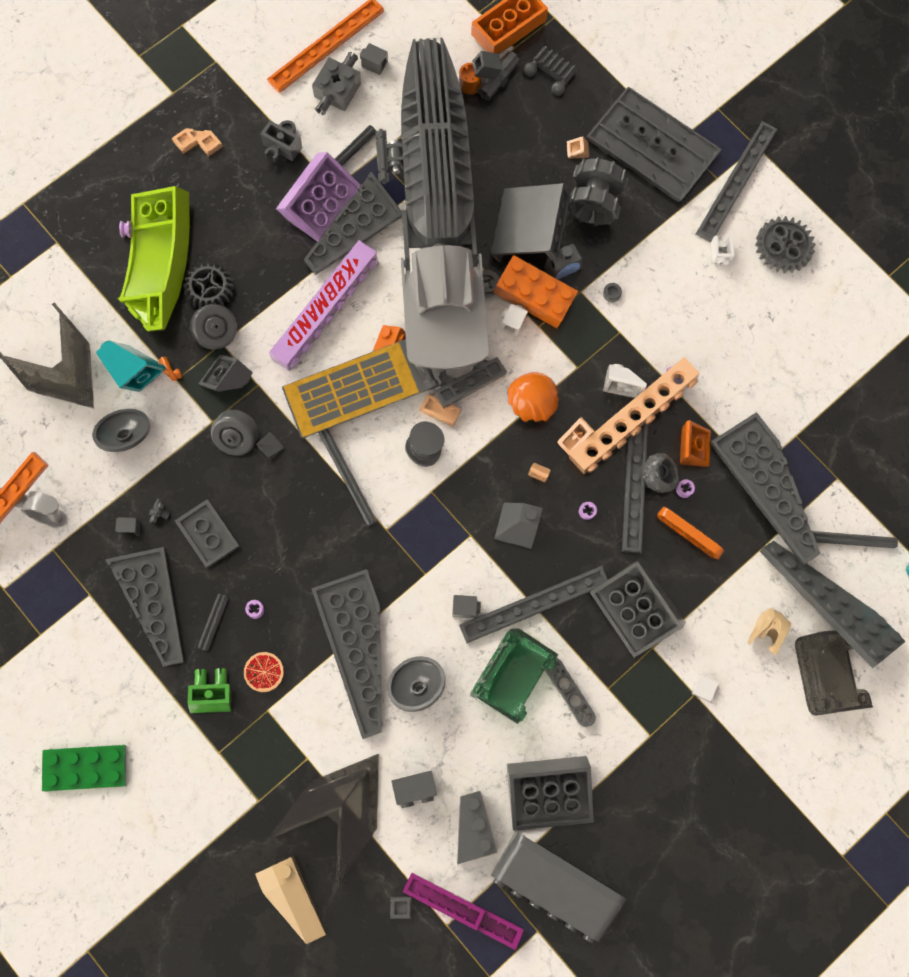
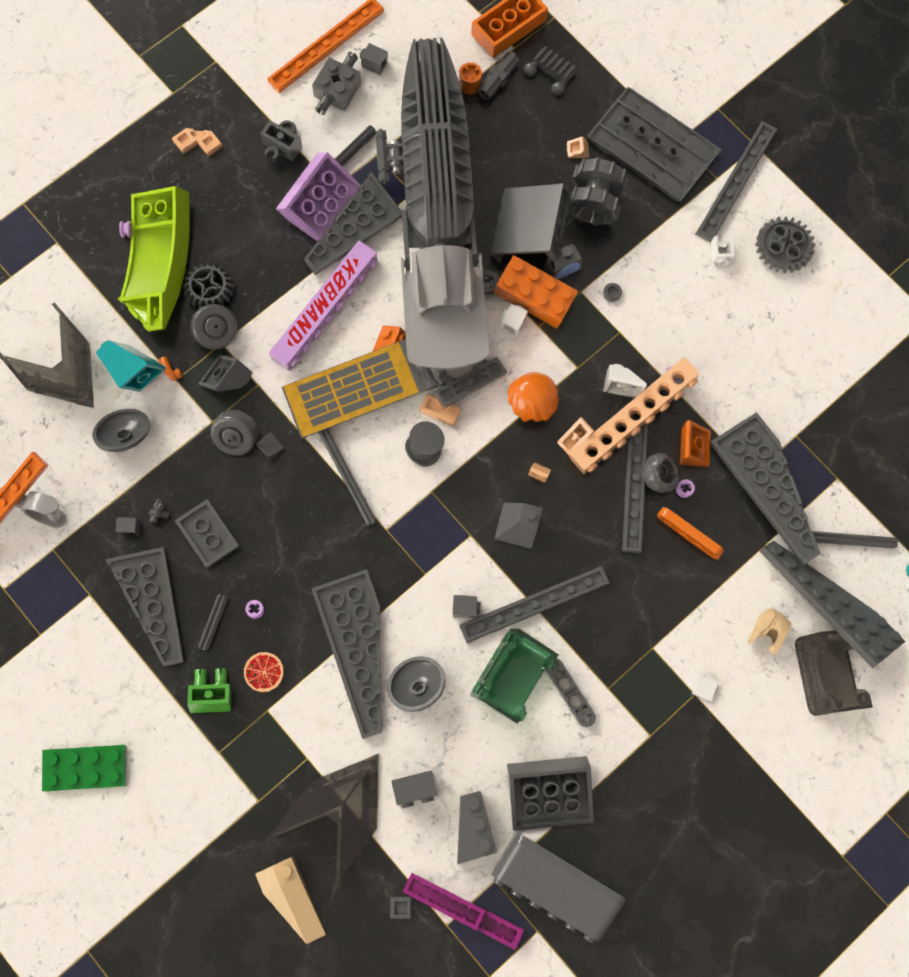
(487, 65): dark grey brick -> none
(585, 515): lavender bush -> none
(638, 607): dark grey slope -> none

